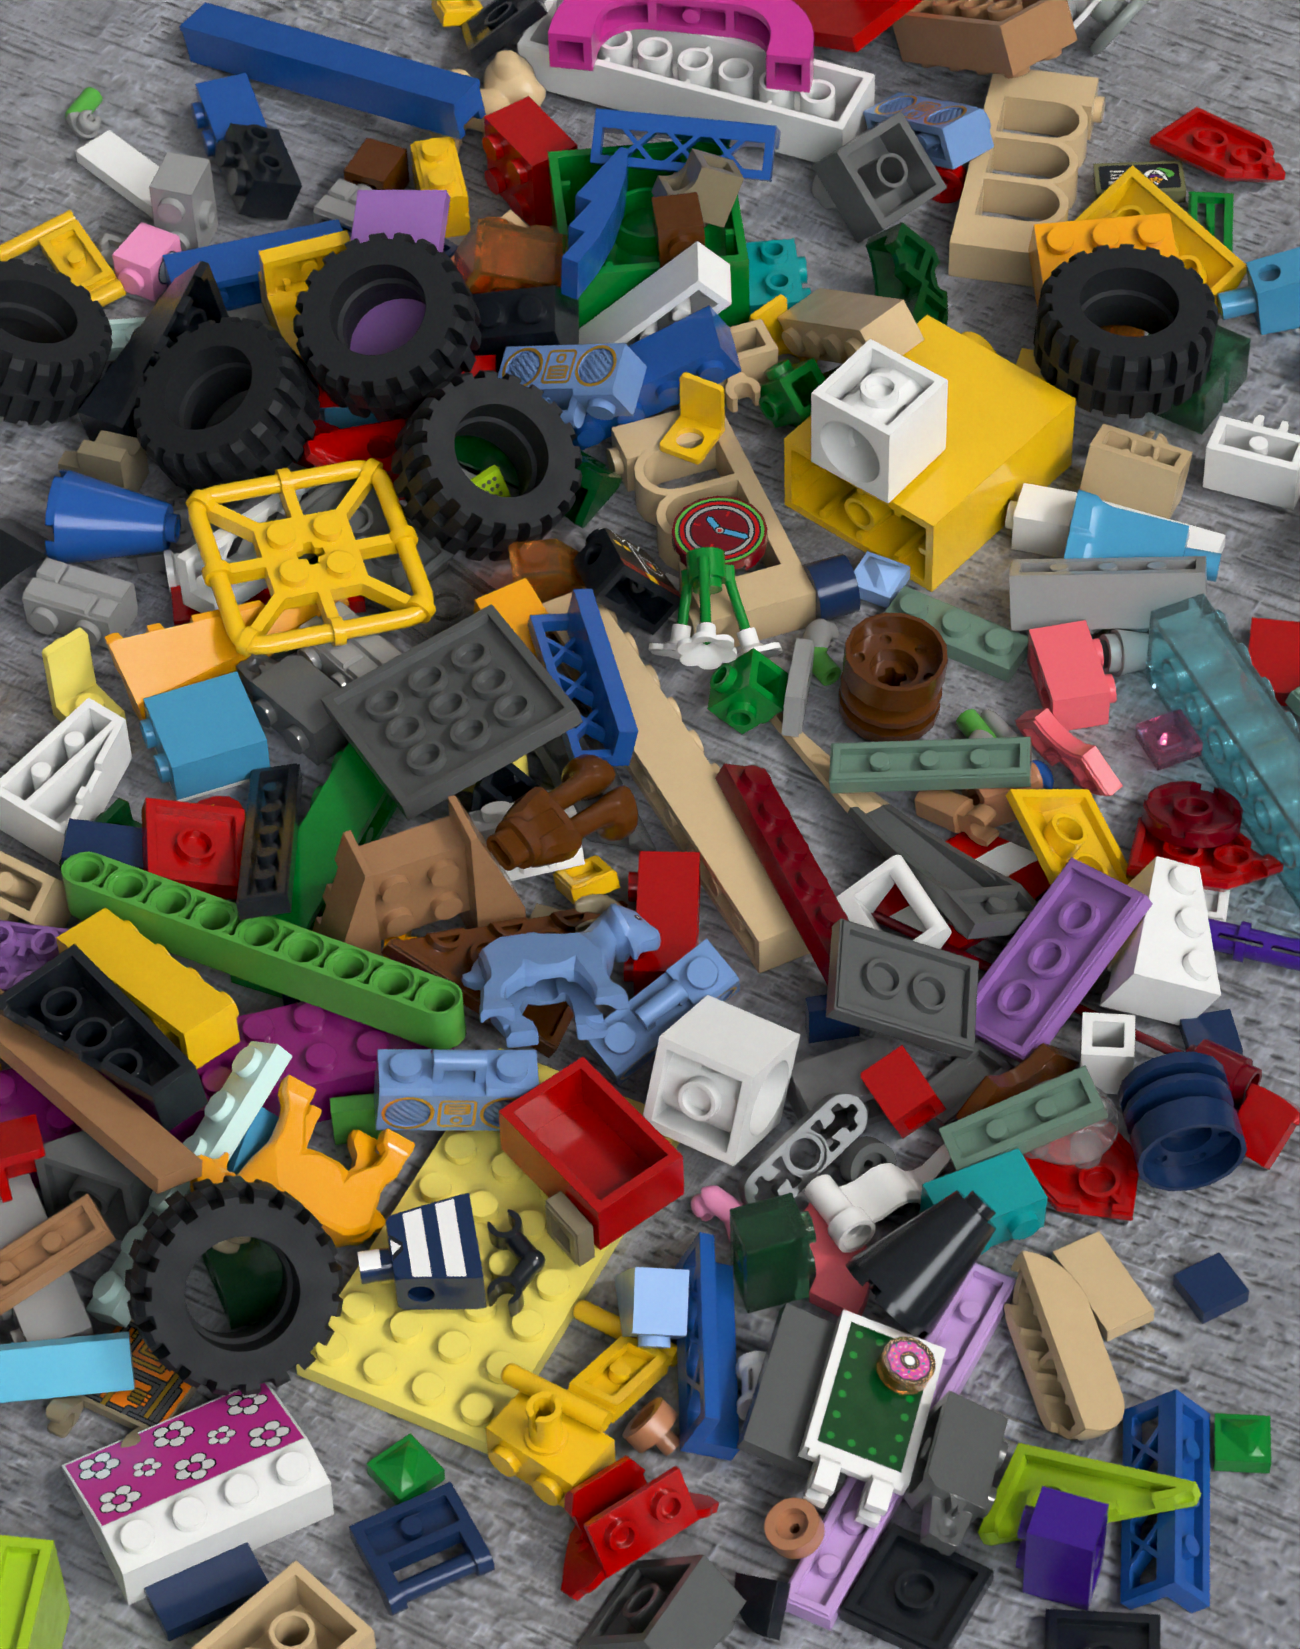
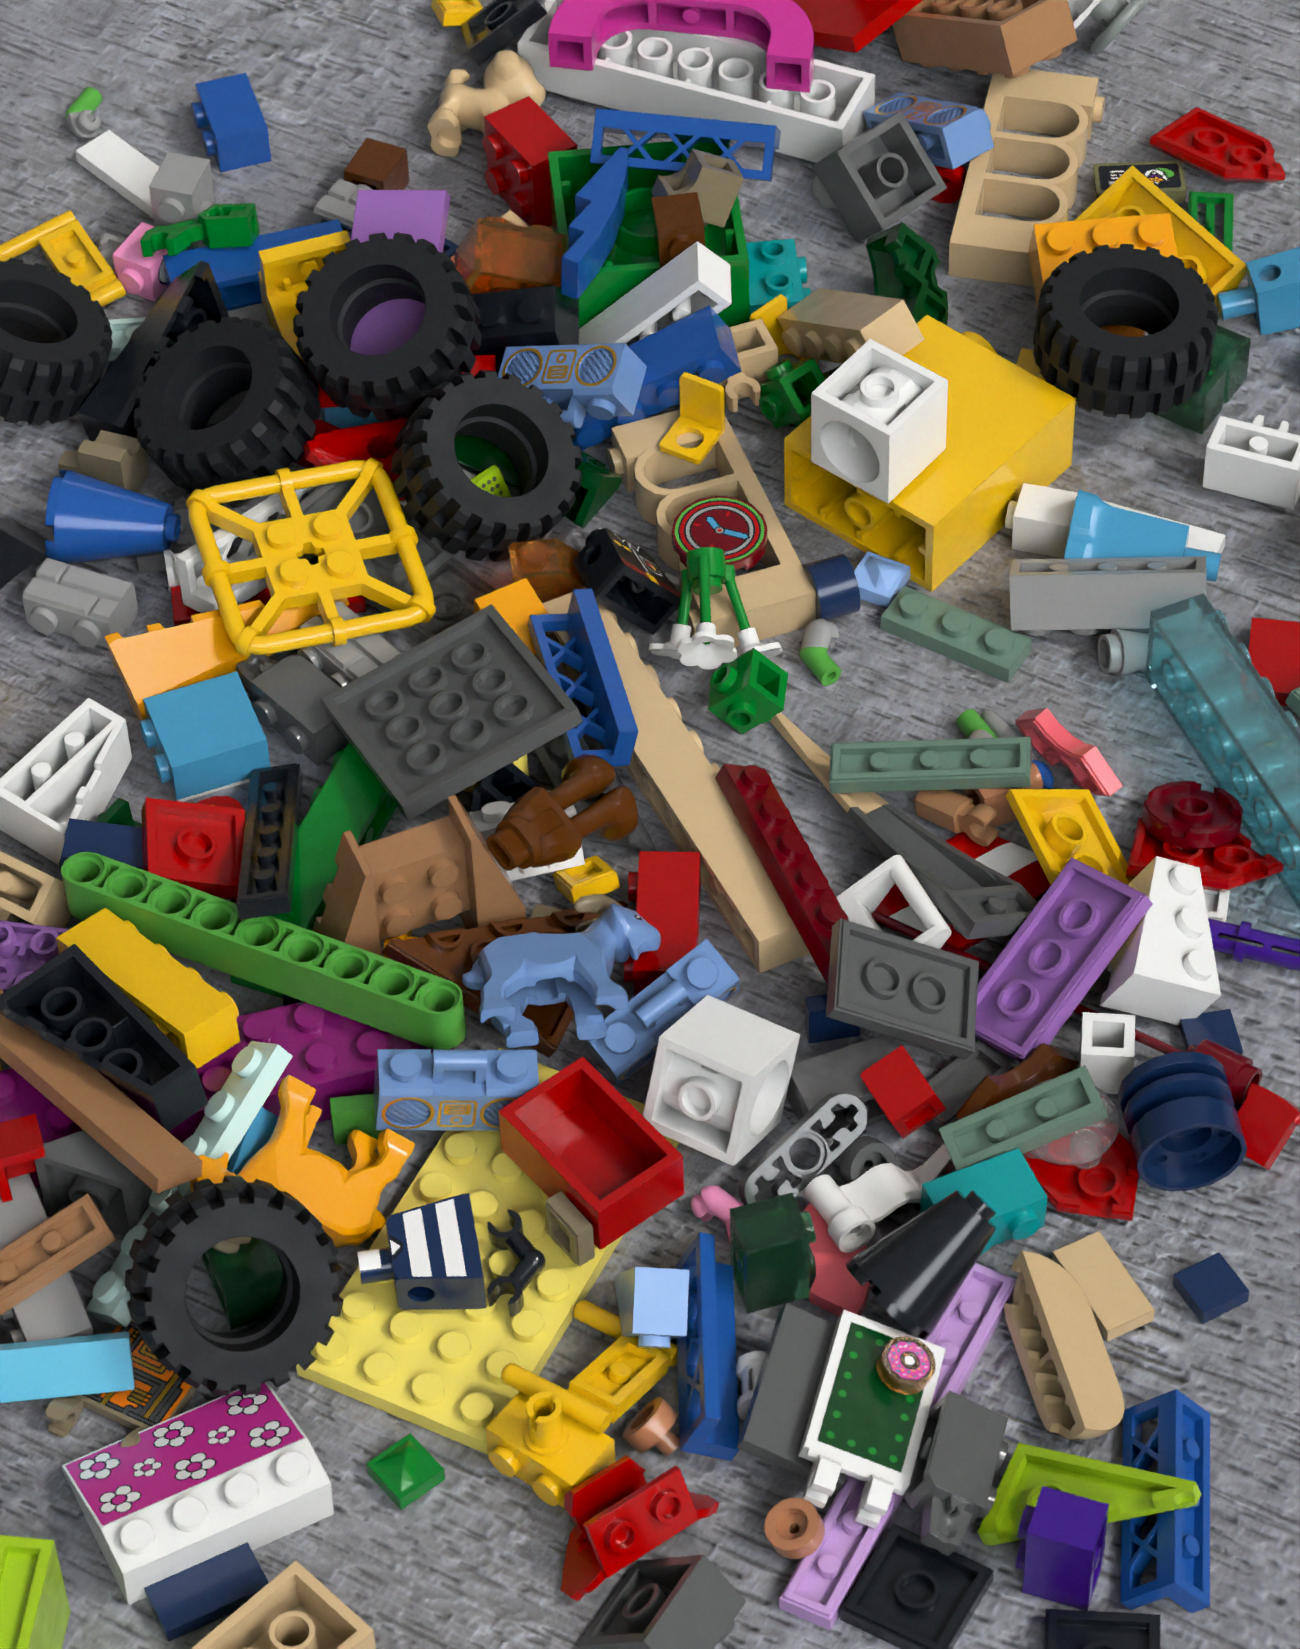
(72, 675): light yellow bracket -> none
(216, 226): none -> green piece
(258, 171): black brick -> none
(333, 70): blue tile -> none
(414, 1533): dark blue plate -> none
(438, 168): yellow brick -> none
(764, 1603): black tile -> none
(798, 687): light grey tile -> none
(892, 677): reddish brown wheel -> none
(1070, 674): coral brick -> none
(1136, 470): tan brick -> none
(1169, 739): clear pink plate -> none
(1242, 1443): green tile -> none

